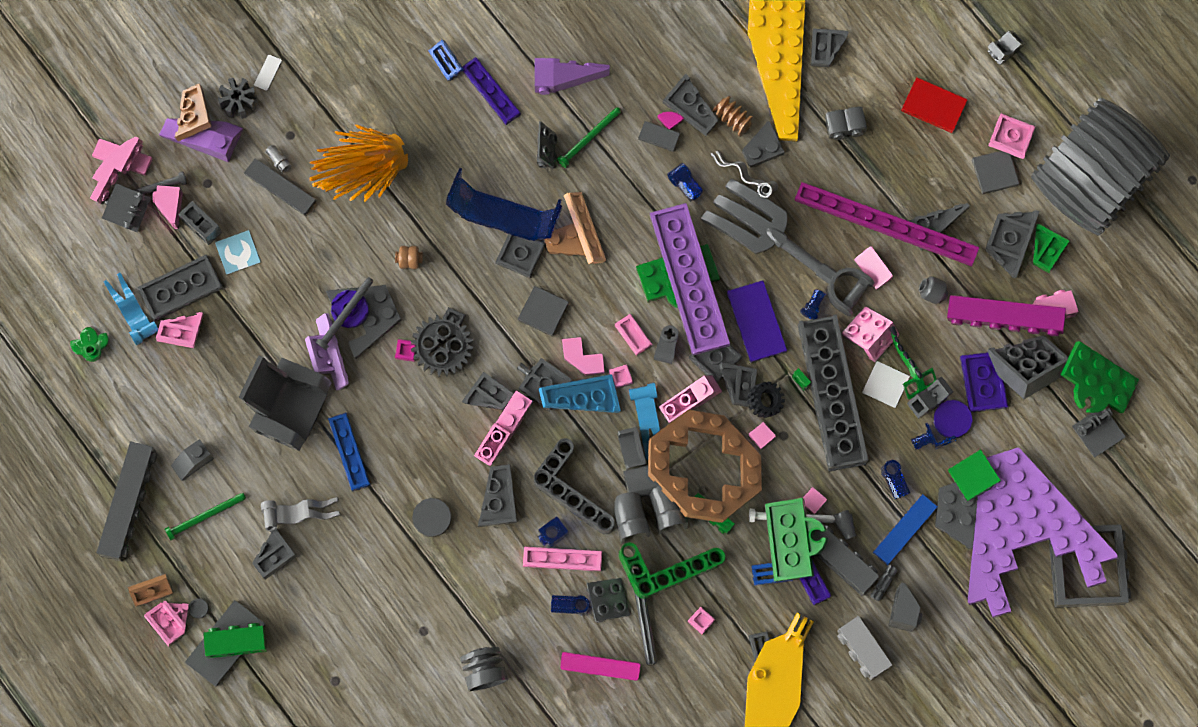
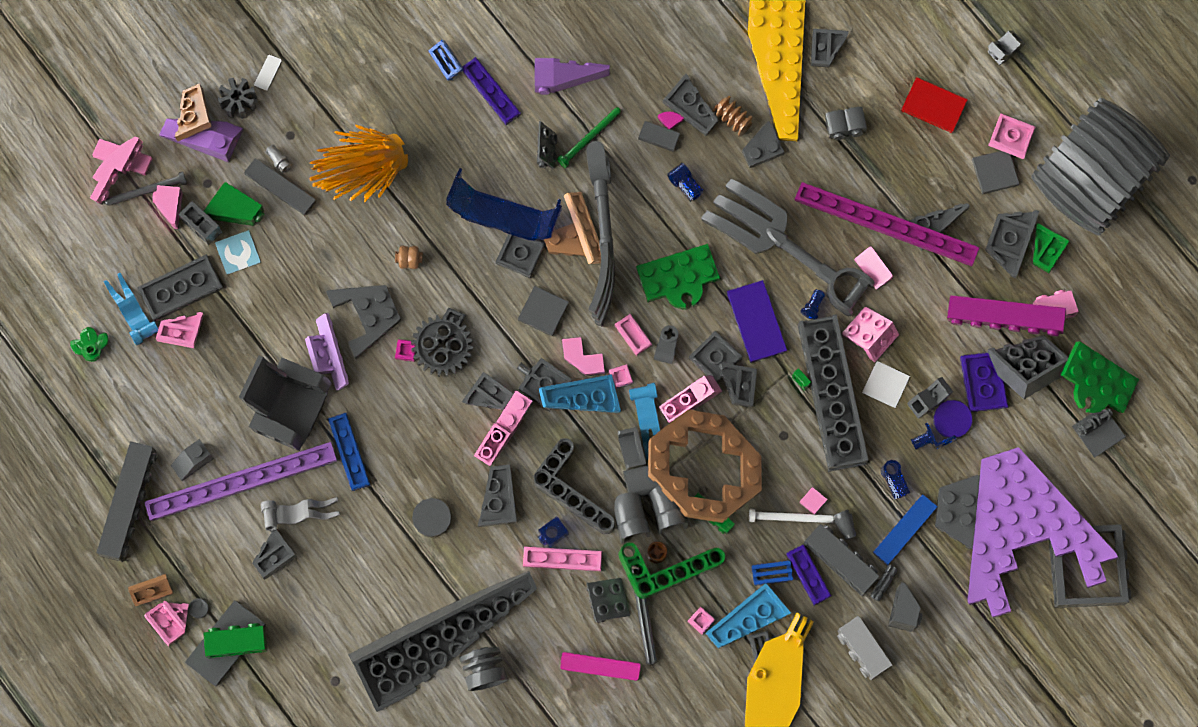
(126, 207): dark grey hinge -> none
(205, 515): green bar -> none
(234, 207): none -> green slope
(240, 481): none -> medium lavender plate
(344, 314): dark grey bar -> none
(358, 314): dark purple tile -> none
(413, 653): none -> dark grey wedge
(567, 605): clear blue piece -> none
(601, 176): none -> dark grey piece
(657, 548): none -> reddish brown wheel
(689, 279): medium lavender plate -> none
(751, 615): none -> dark azure wing
(757, 405): black tyre -> none
(762, 435): bright pink tile -> none
(764, 189): light grey flag -> none
(792, 539): plate -> none
(914, 370): green piece -> none
(933, 290): dark grey head -> none
(974, 475): green piece -> none

